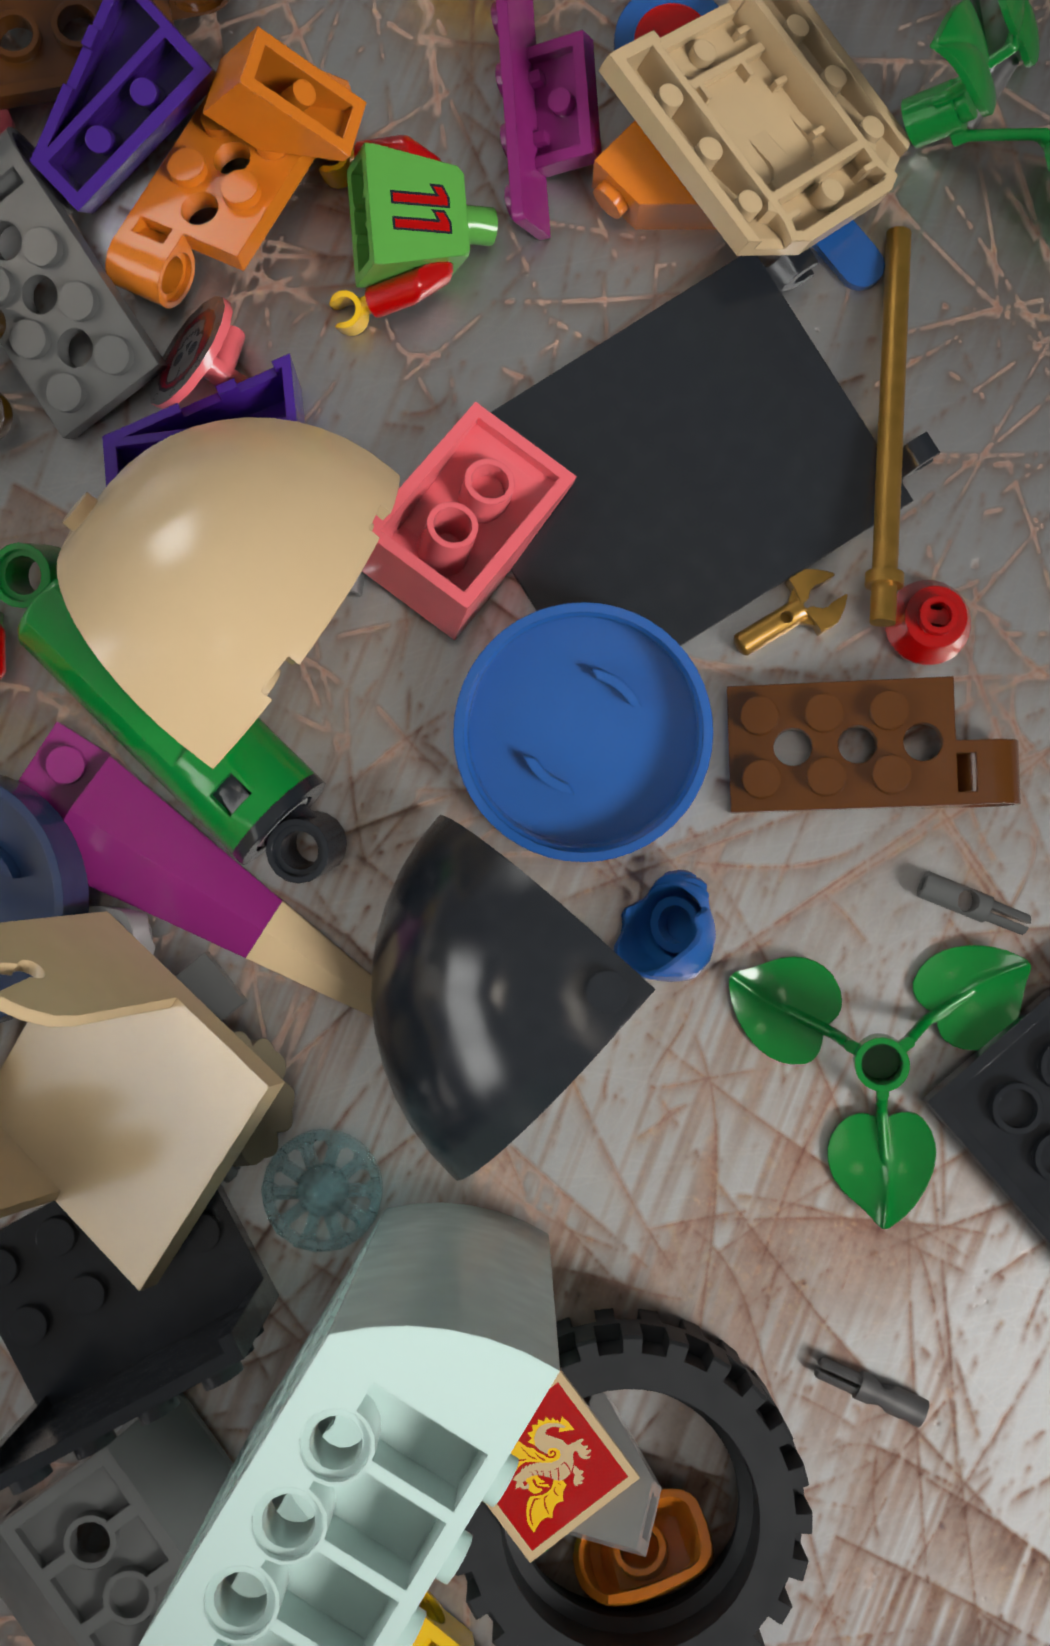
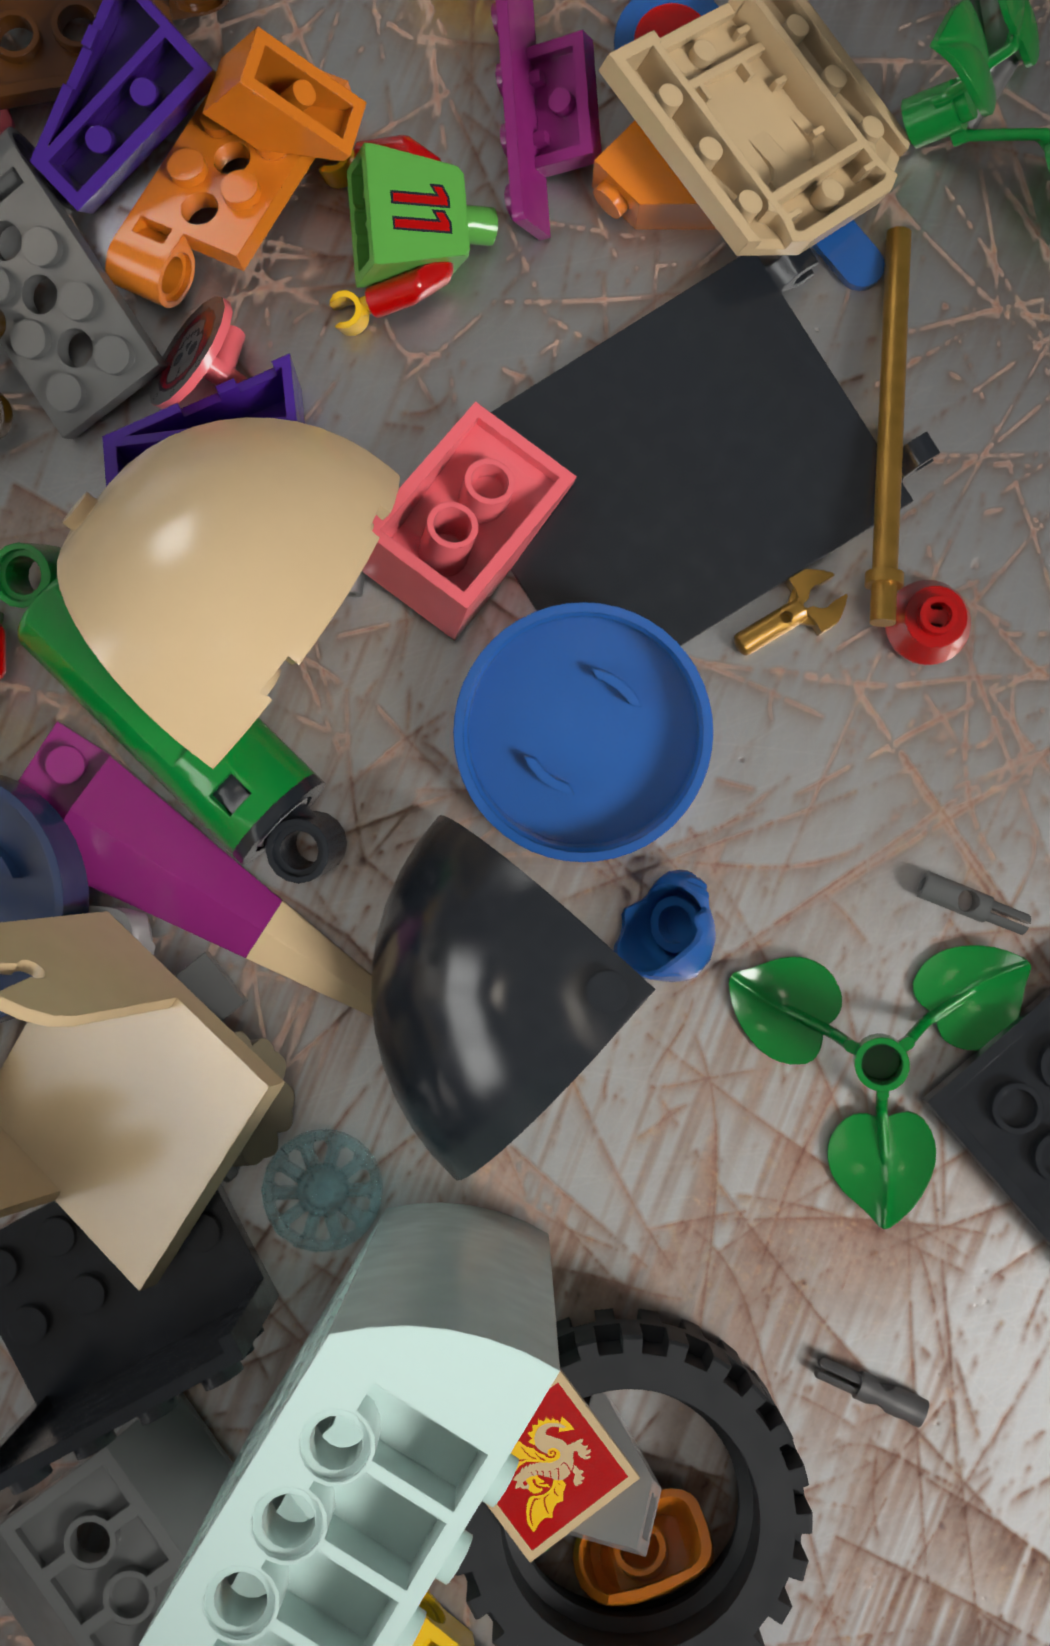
(958, 776): reddish brown hinge -> none

